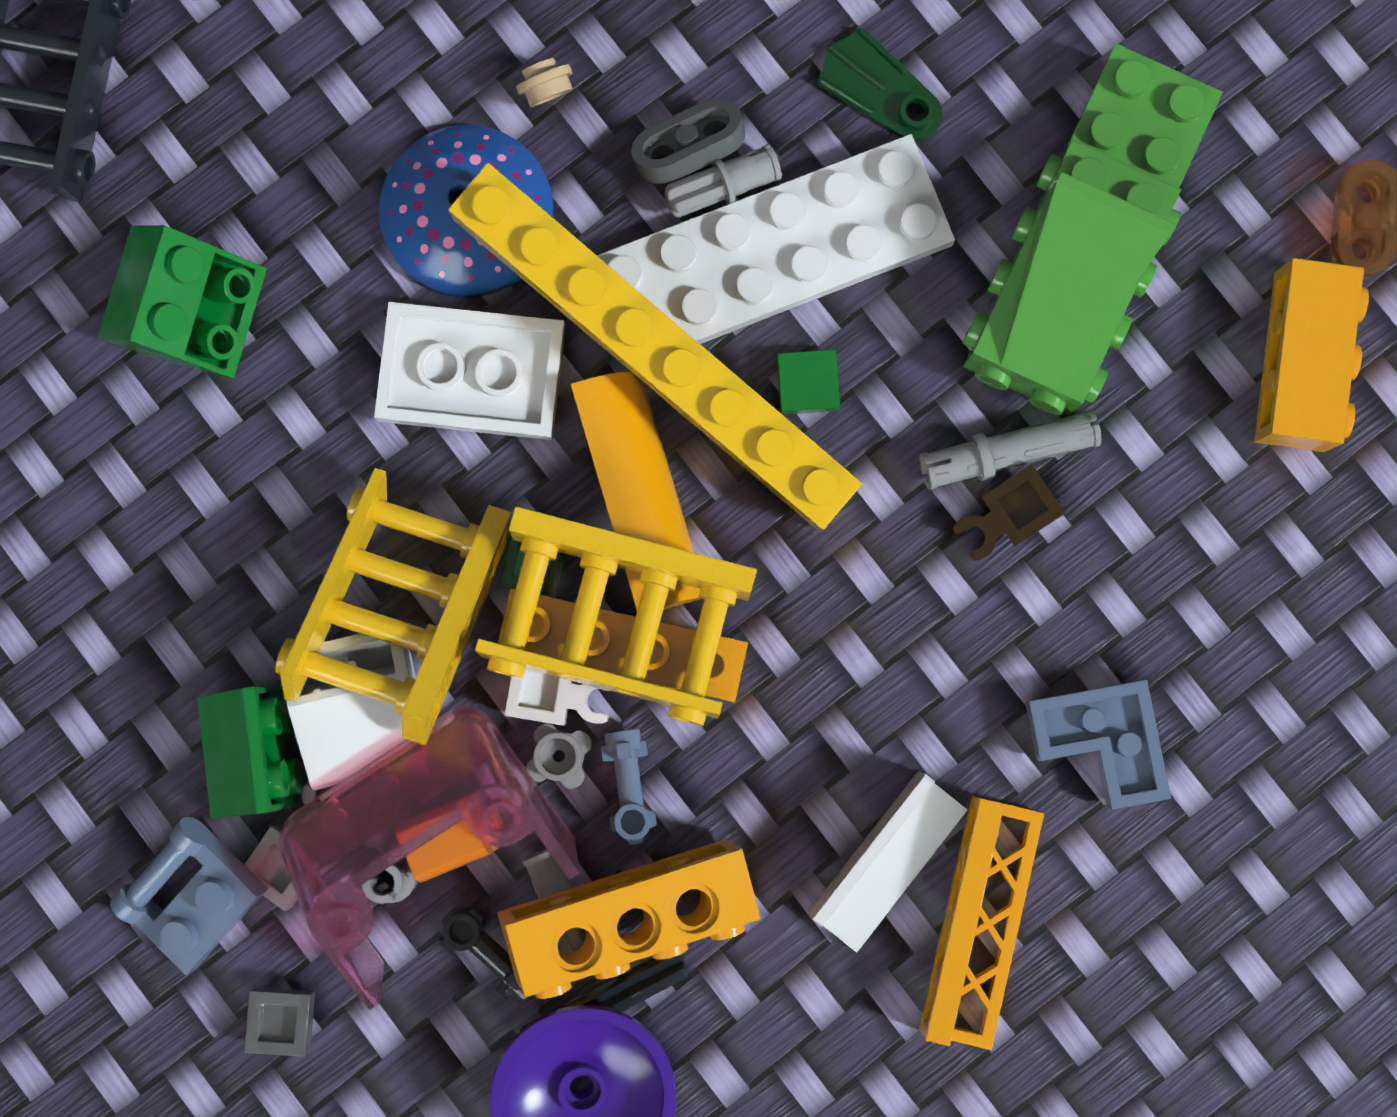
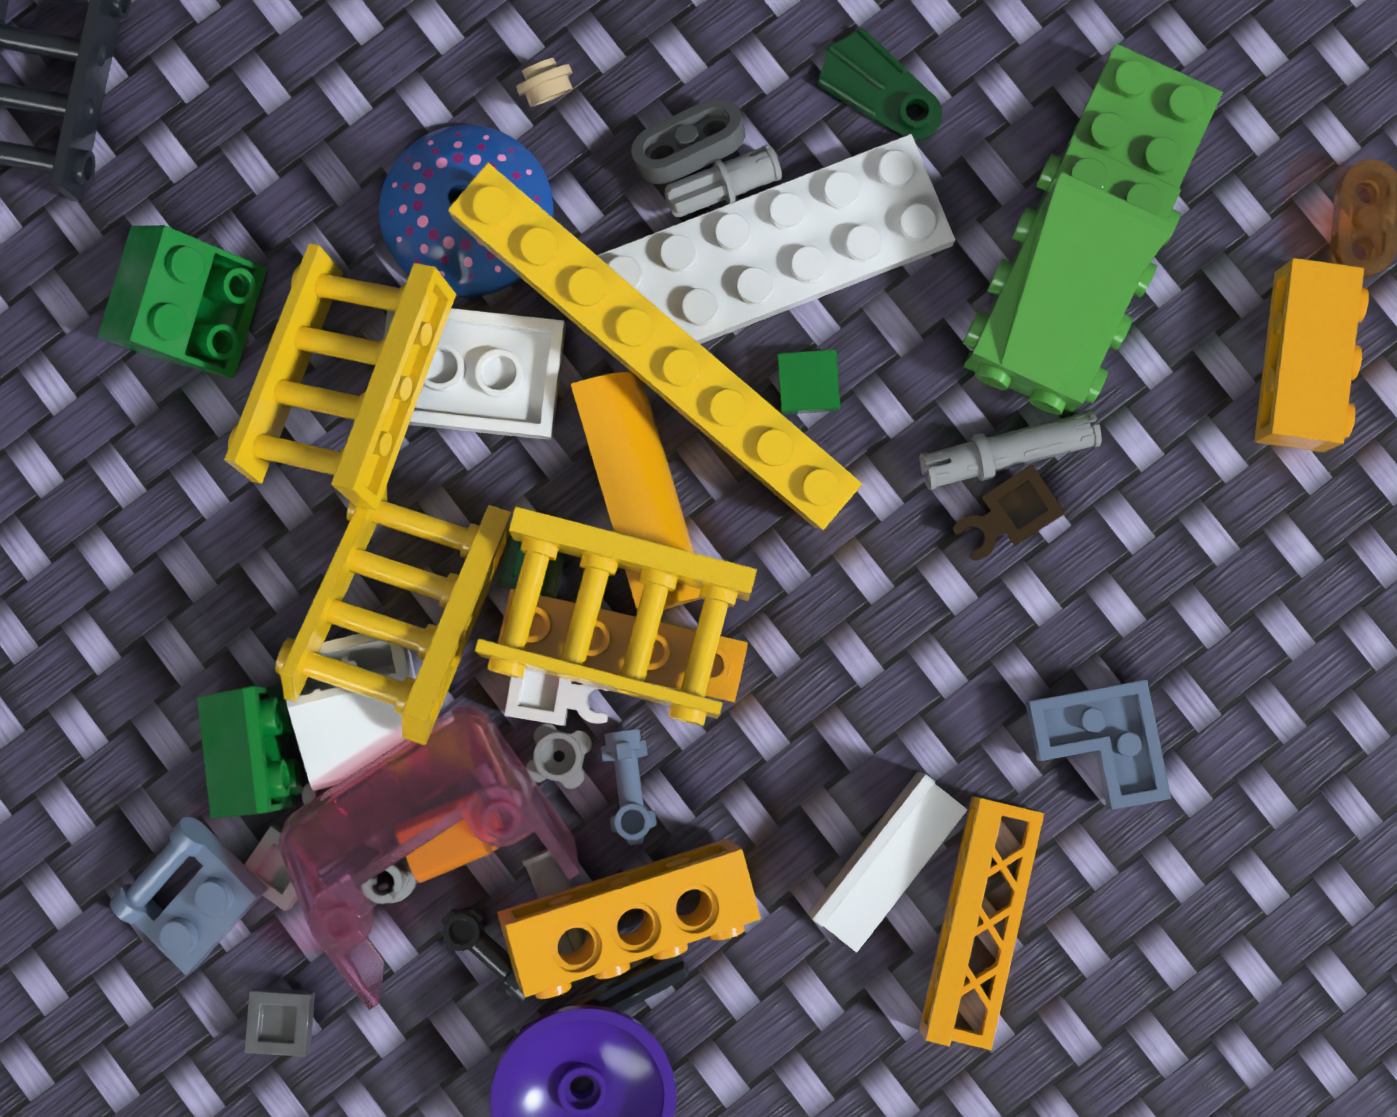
(379, 413): none -> yellow fence

